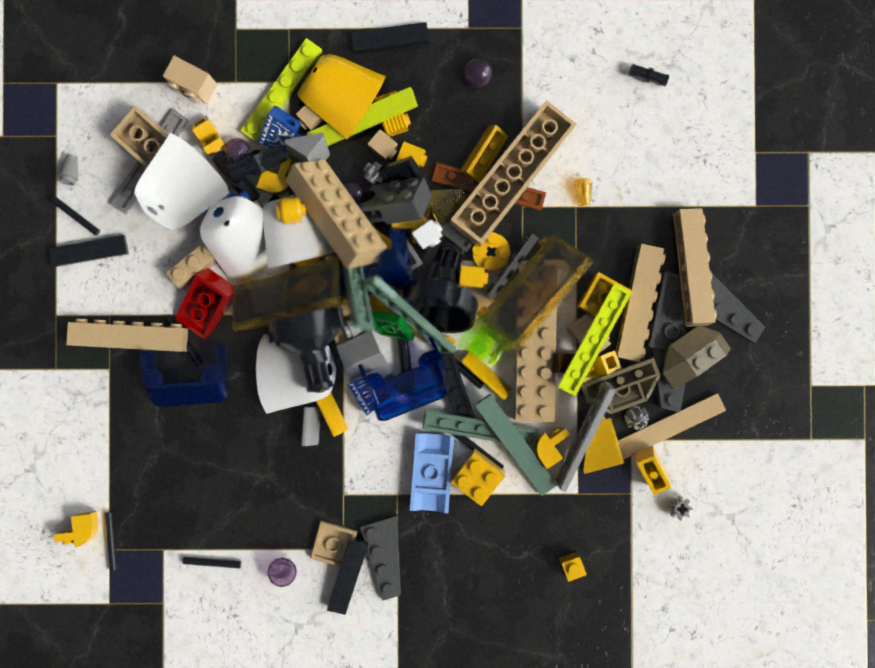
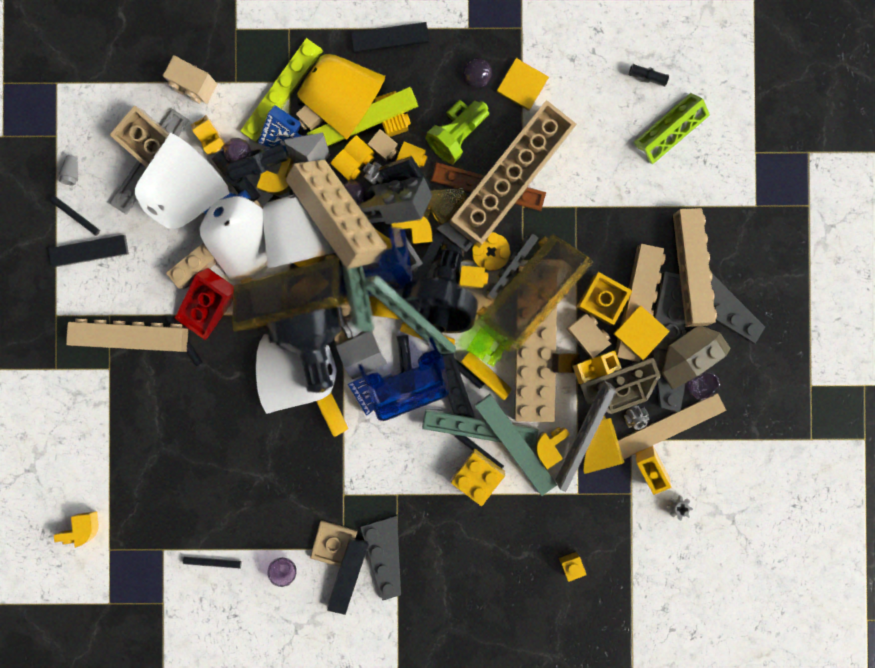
(110, 541): black bar -> none
(211, 388): clear blue windscreen -> none
(290, 210): yellow head -> none
(311, 426): light grey slope -> none
(352, 158): none -> yellow brick
(391, 326): green tile -> none
(427, 234): white brick -> none
(431, 472): light blue piece -> none
(447, 139): none -> lime piece
(484, 153): yellow slope -> none
(522, 84): none -> yellow tile
(583, 191): clear yellow cone -> none
(594, 339): neon yellow plate -> none
(641, 332): none -> yellow tile
(671, 124): none -> lime fence
(703, 385): none -> clear purple hair

